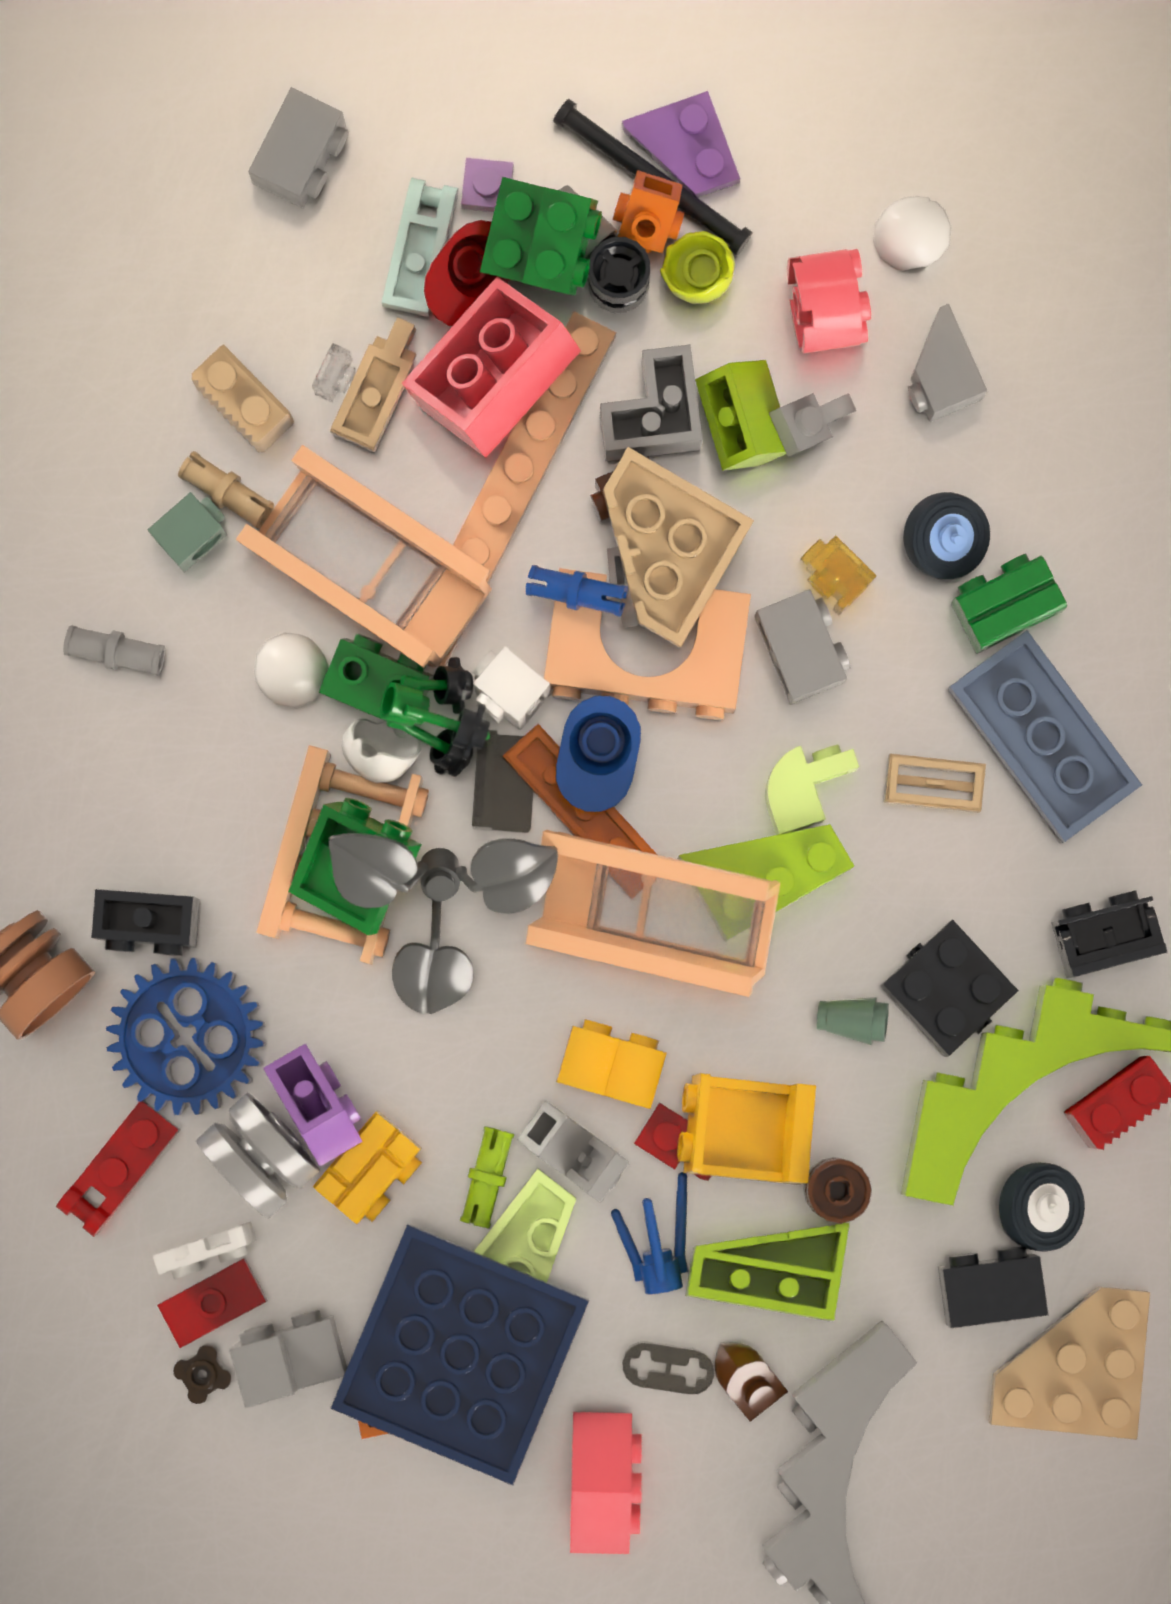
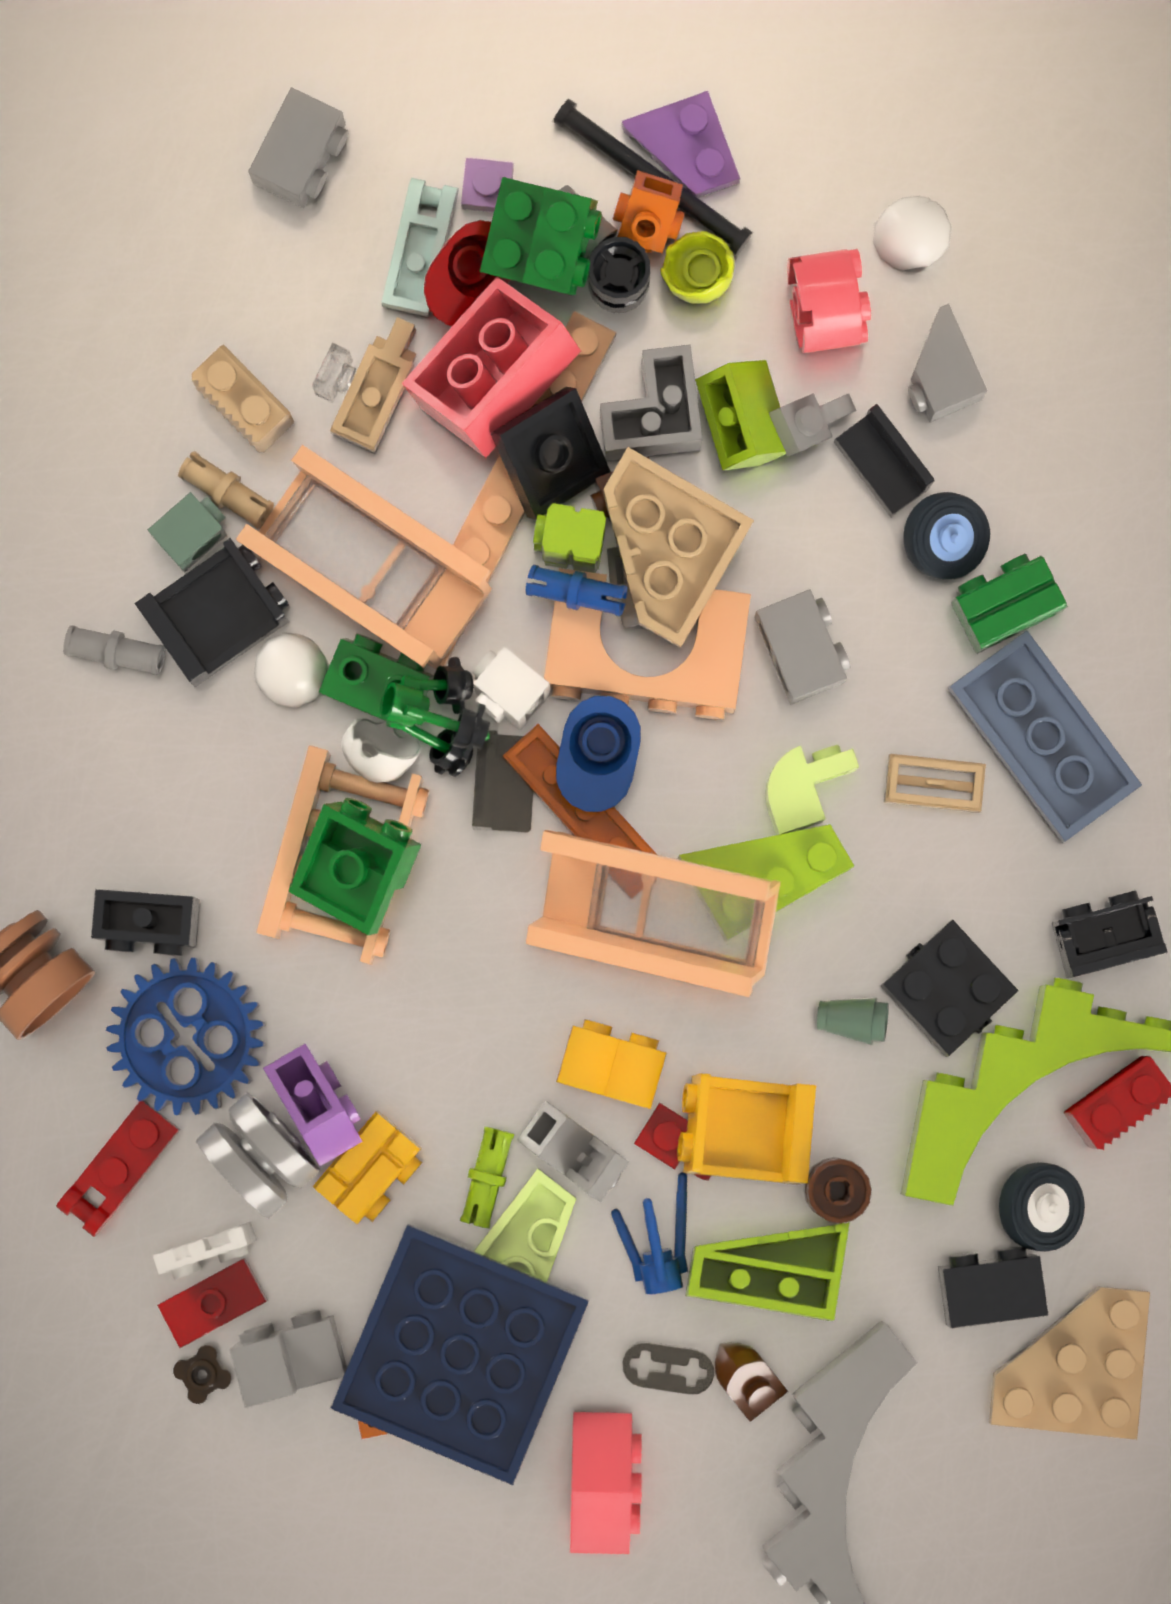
(215, 612): none -> black panel
(373, 868): dark grey plant -> none
(550, 452): none -> black plate
(570, 537): none -> lime brick
(837, 572): clear yellow brick -> none
(884, 461): none -> black panel

